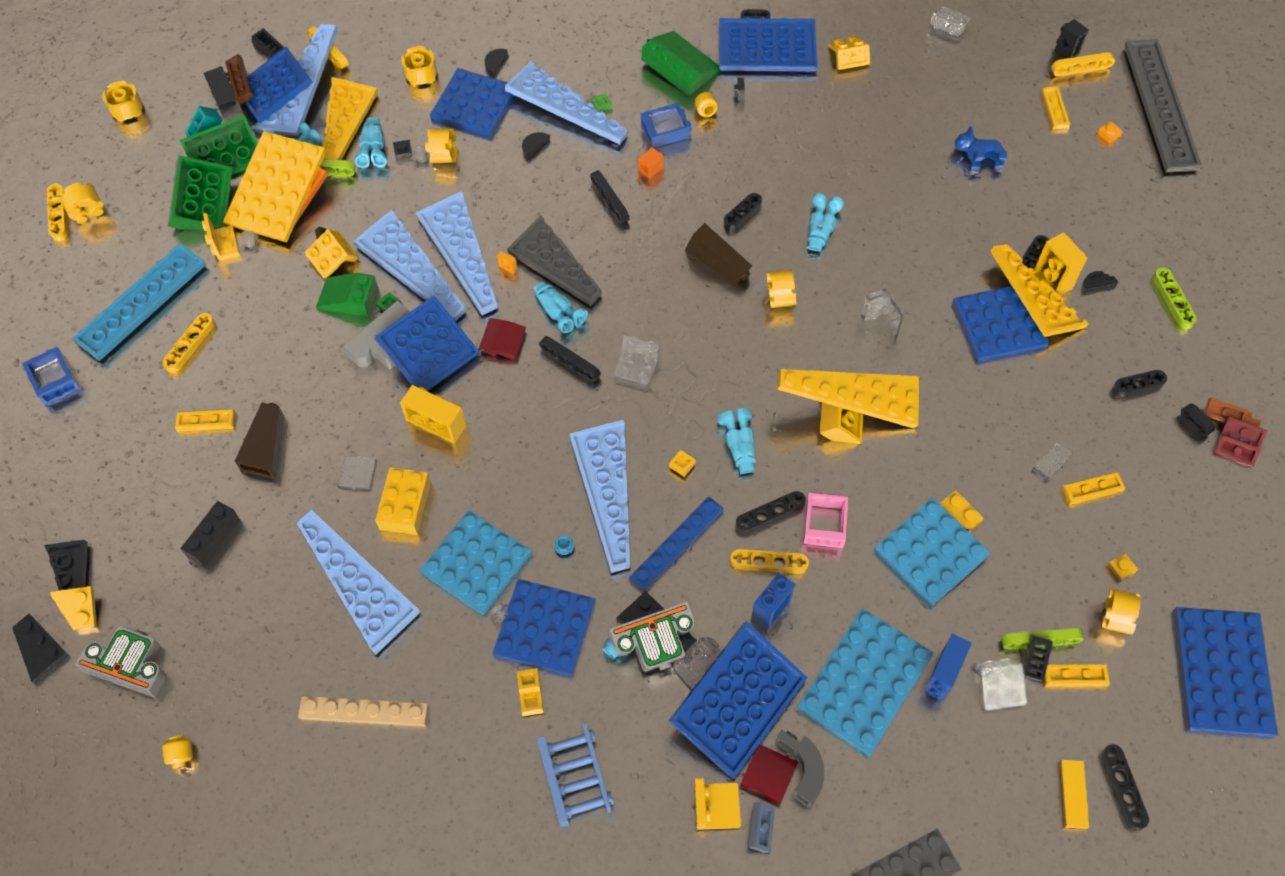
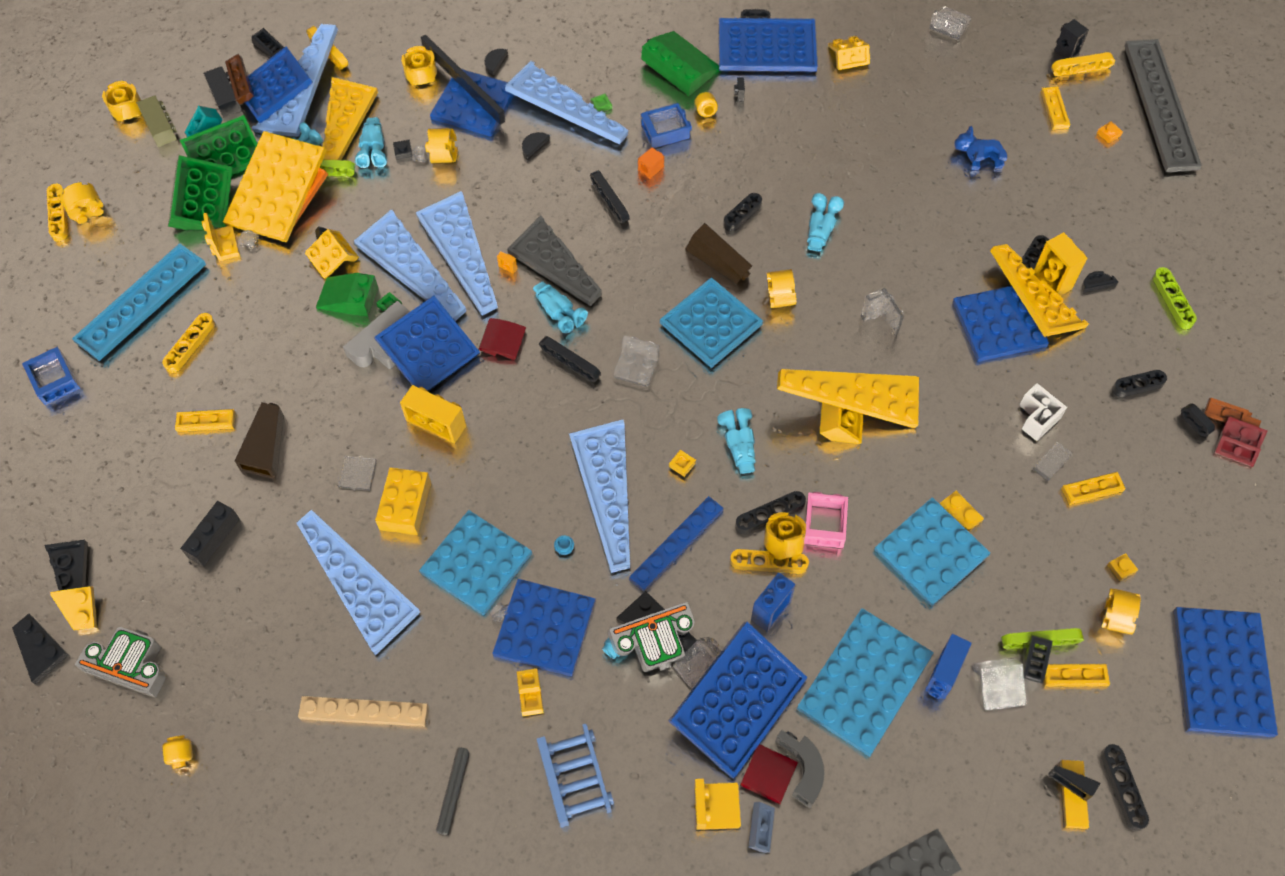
(157, 120): none -> olive brick
(452, 791): none -> dark grey axle
(464, 80): none -> black tile
(711, 322): none -> dark azure plate
(784, 535): none -> yellow brick
(1043, 411): none -> white brick
(1076, 783): none -> black slope

